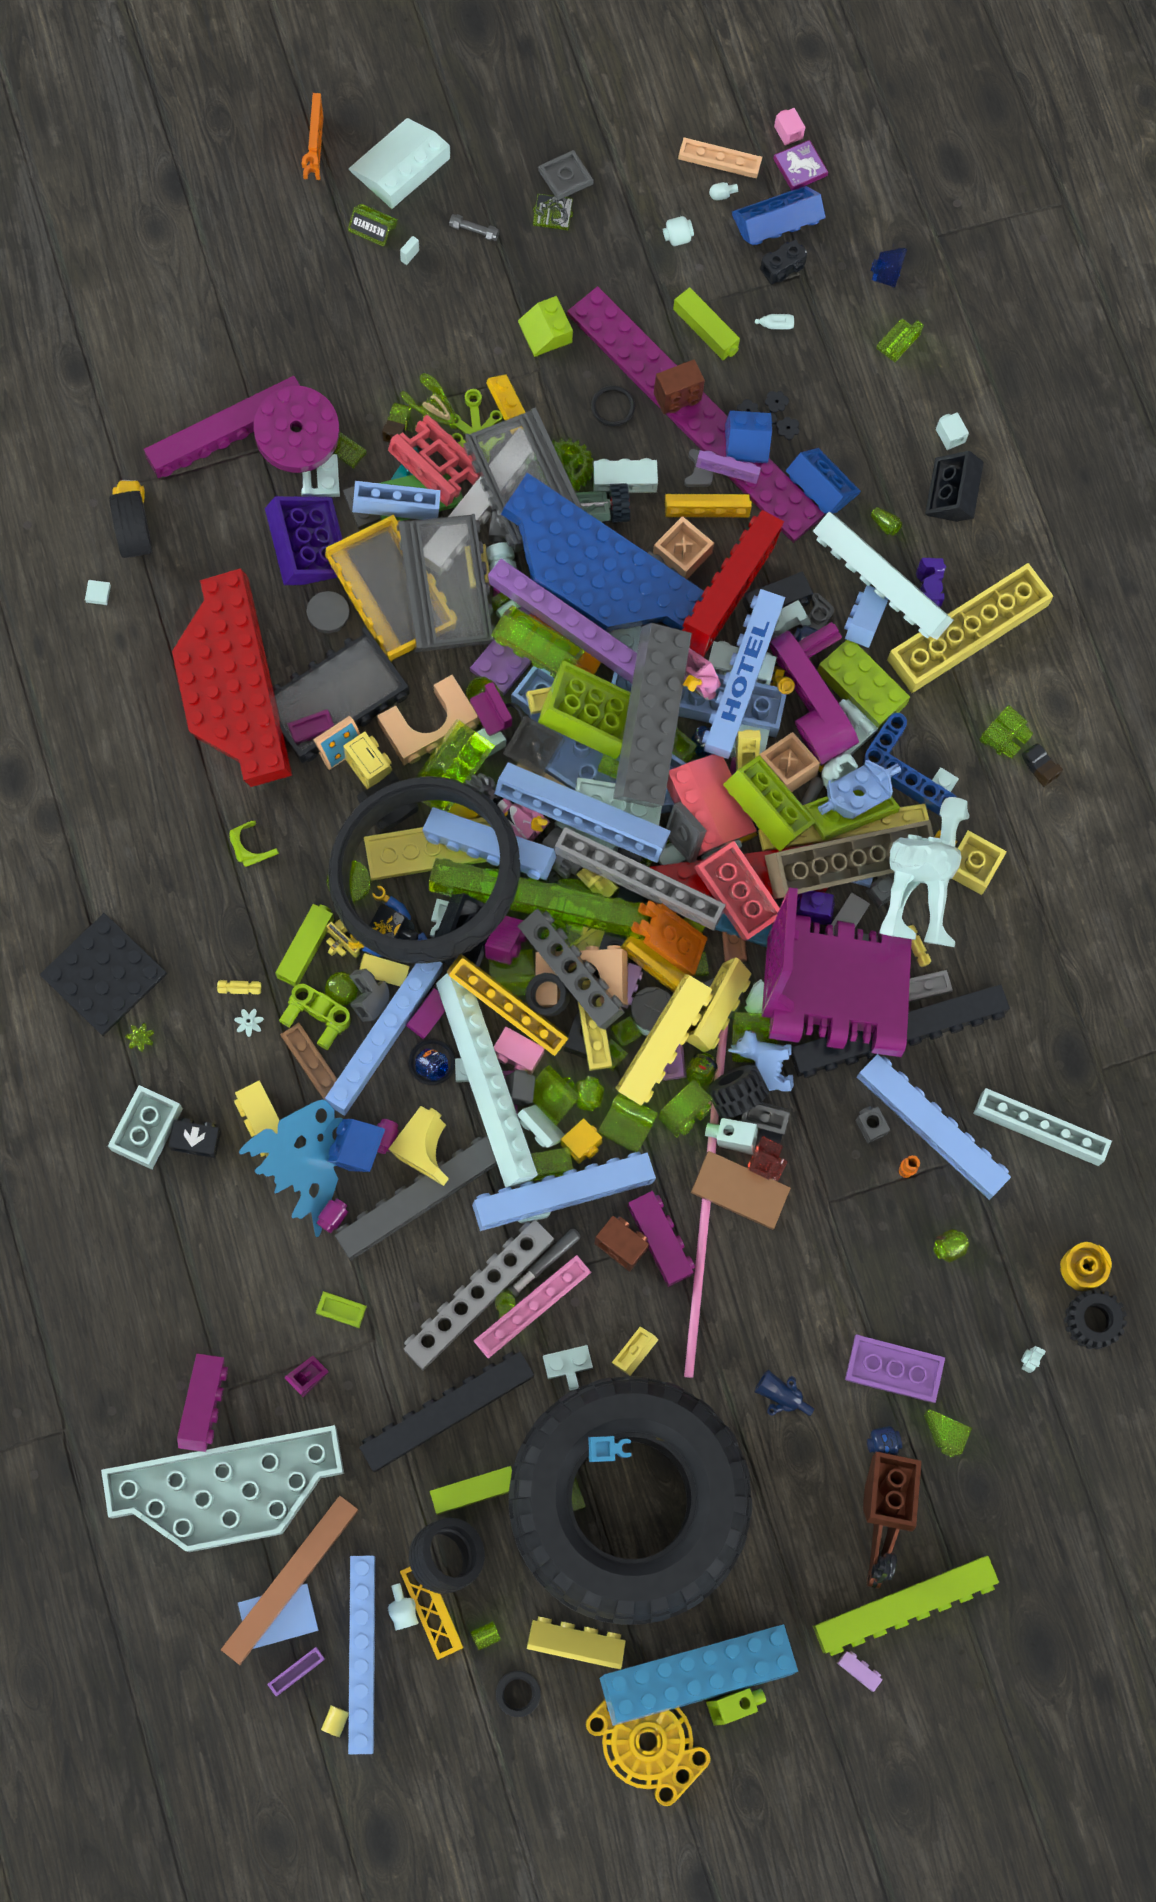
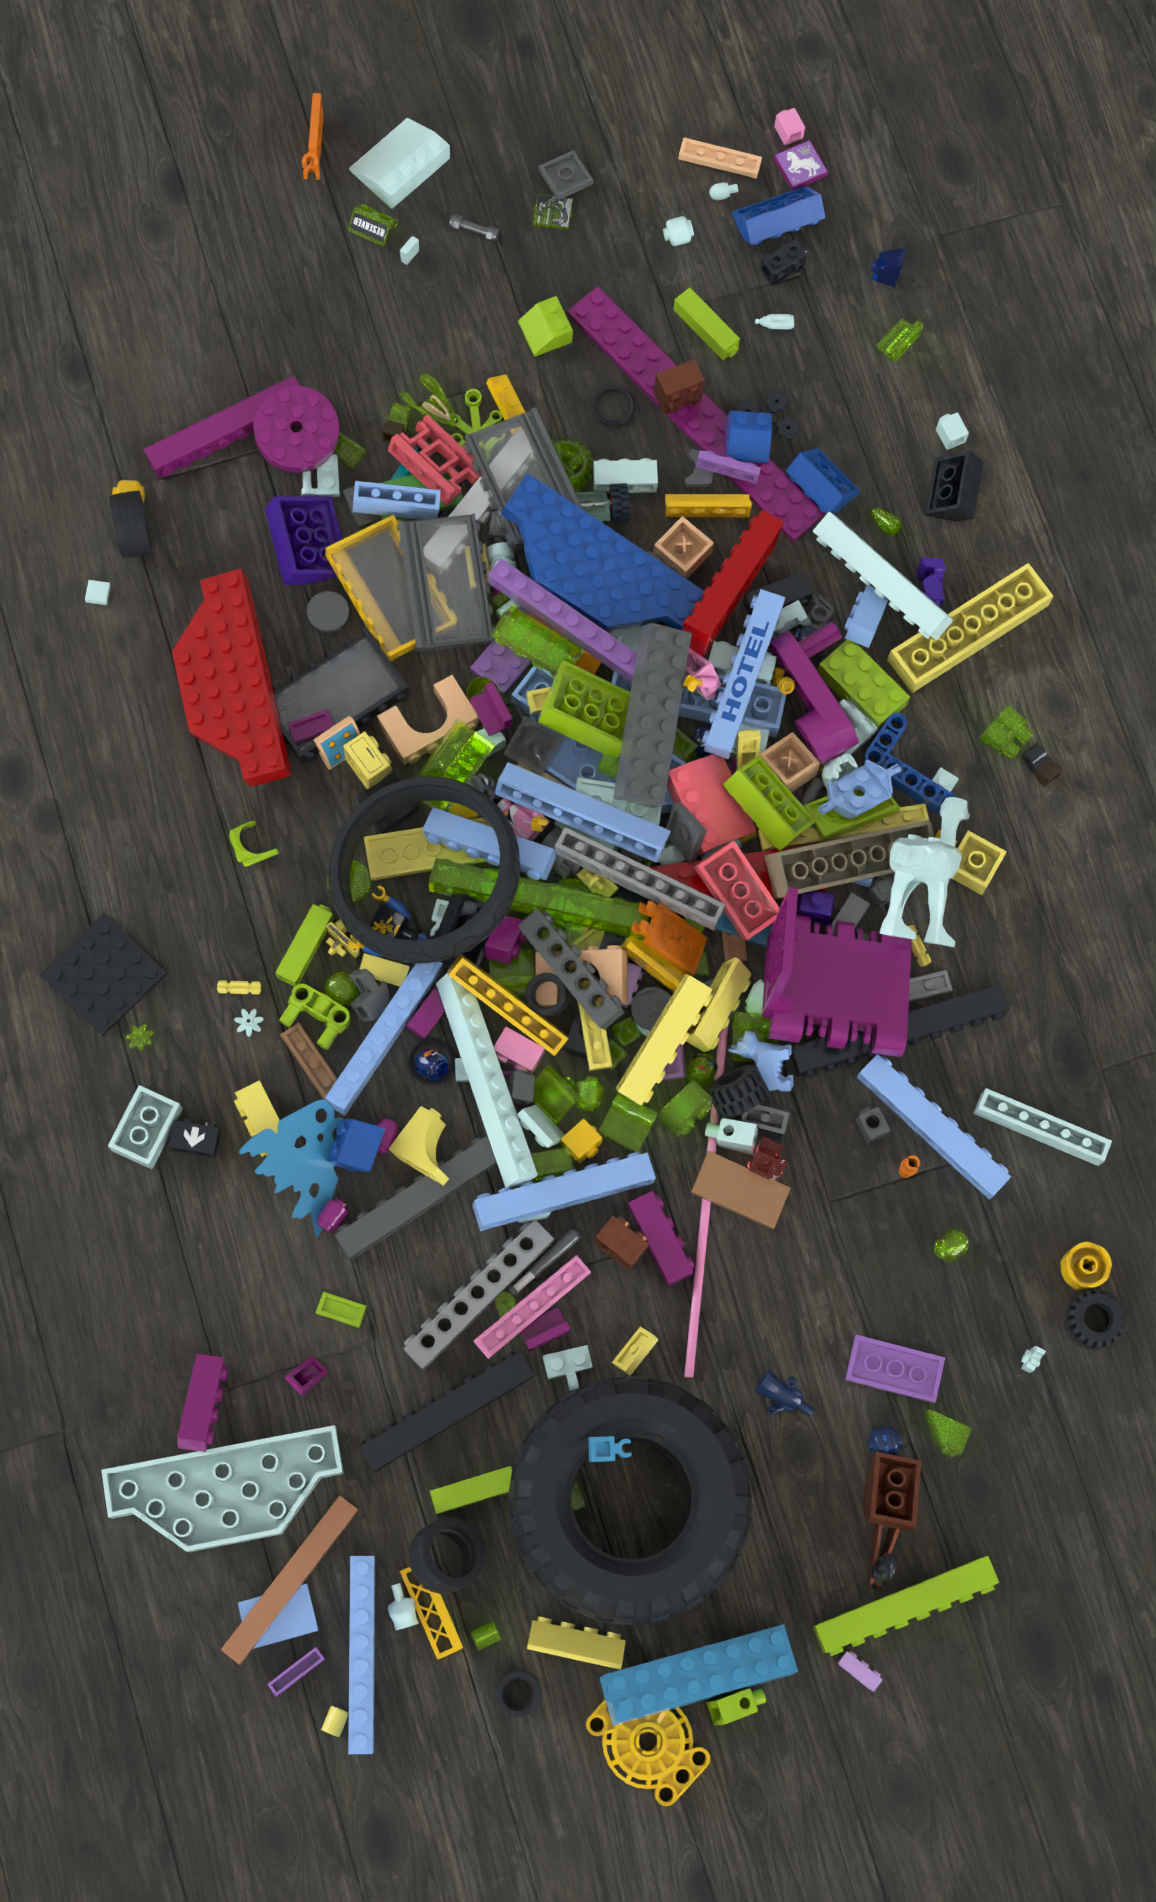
(544, 1329): none -> magenta panel

